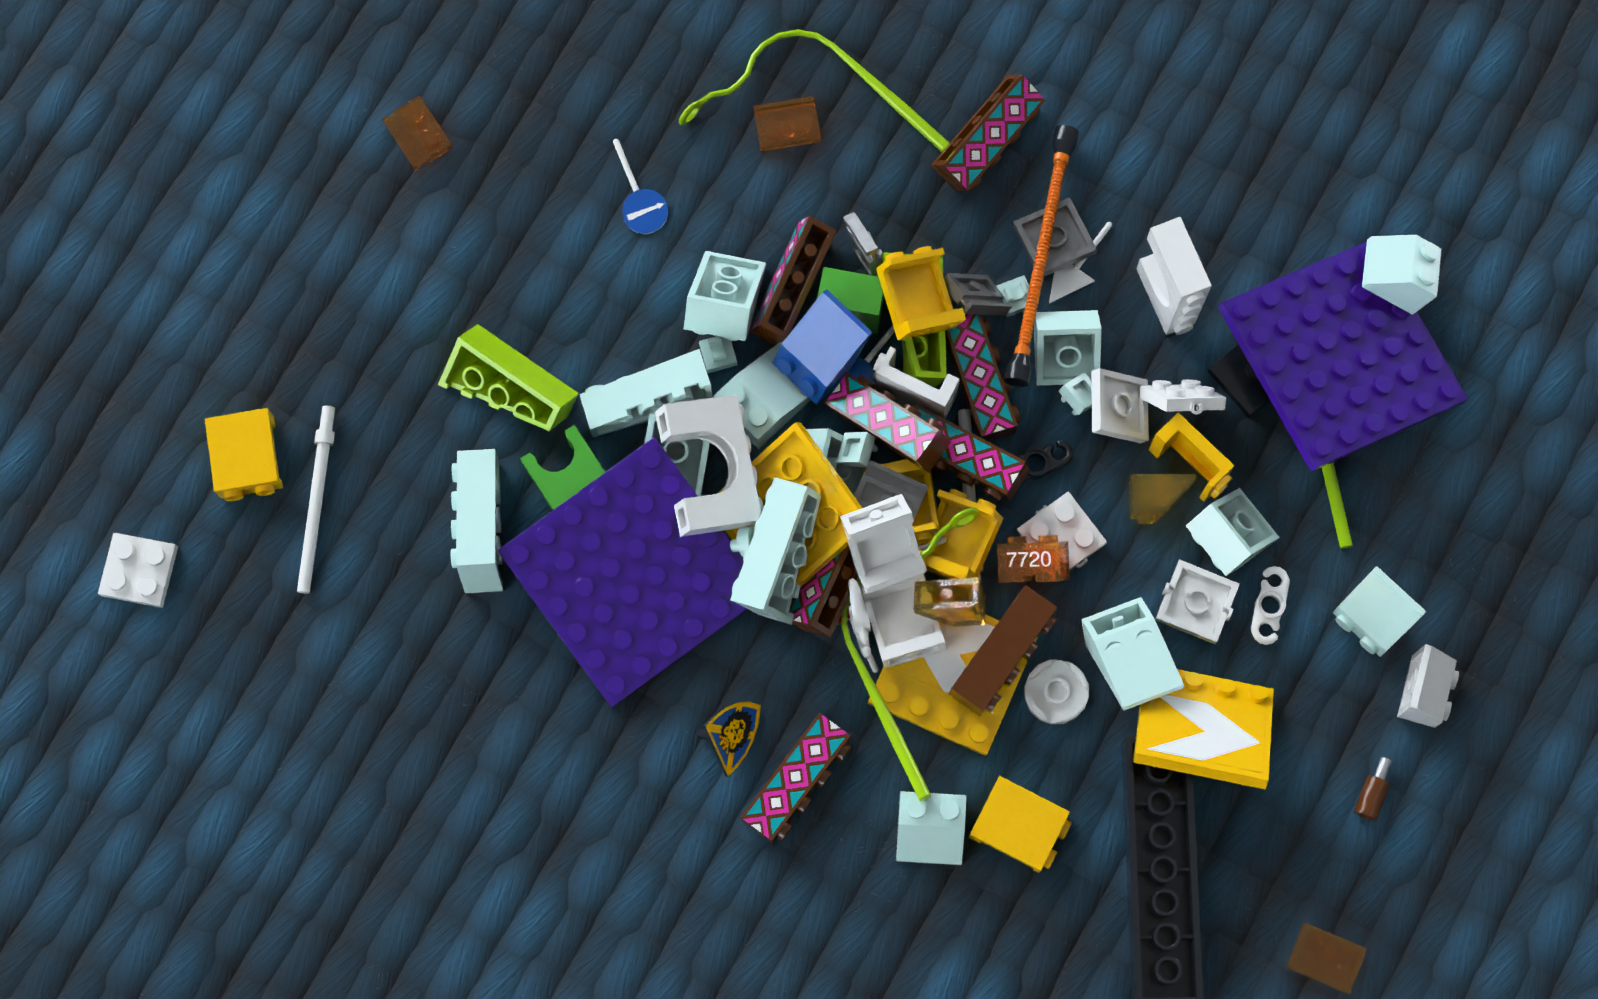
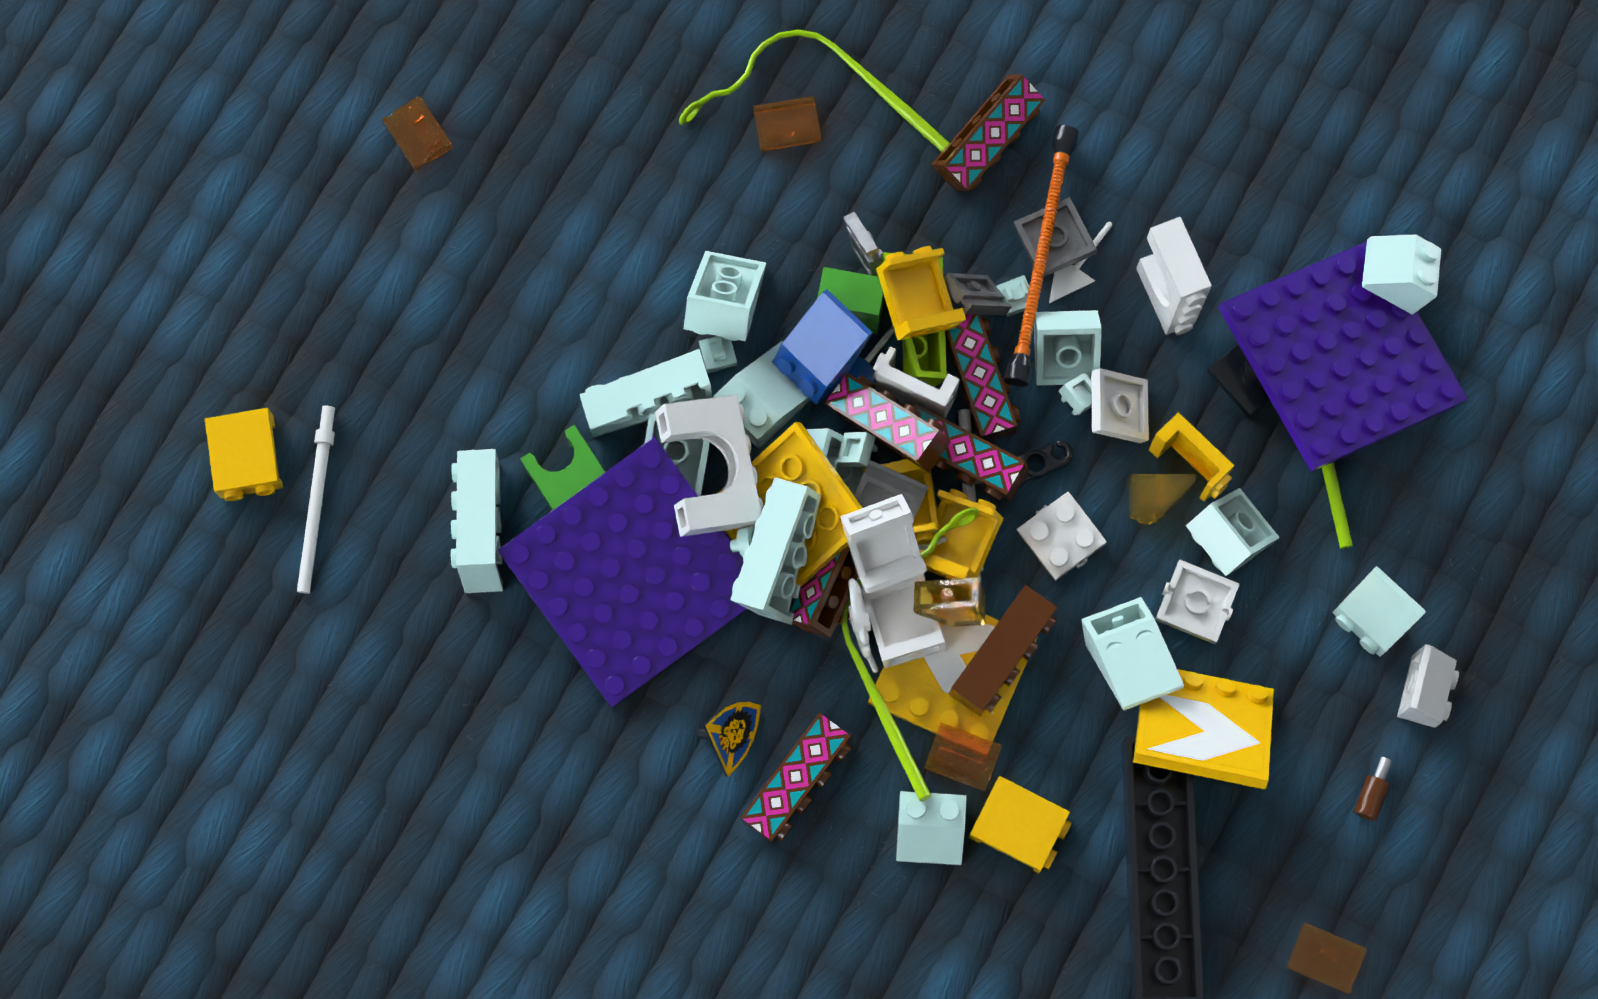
(138, 570): white plate -> none
(506, 379): lime wedge -> none
(644, 209): blue piece -> none
(792, 280): reddish brown brick -> none
(962, 756): none -> clear orange plate
(1022, 559): clear orange brick -> none
(1056, 691): white tile -> none
(1182, 396): white plate -> none
(1260, 616): white piece -> none

